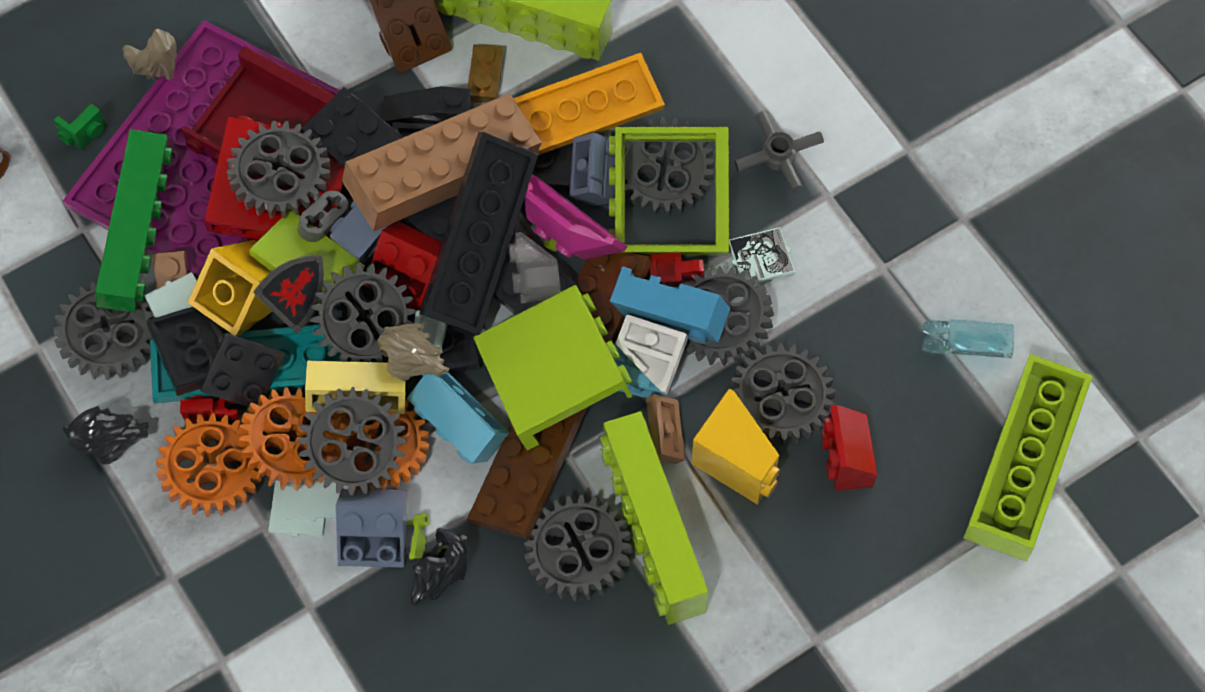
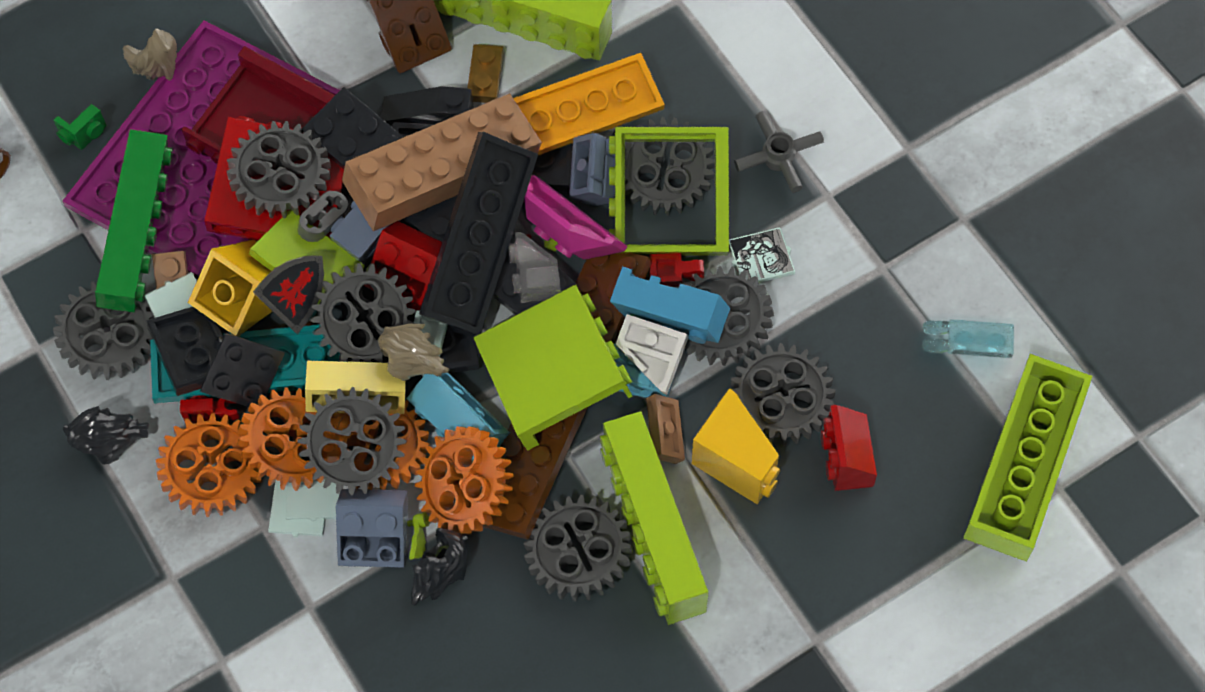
(464, 480): none -> orange gear

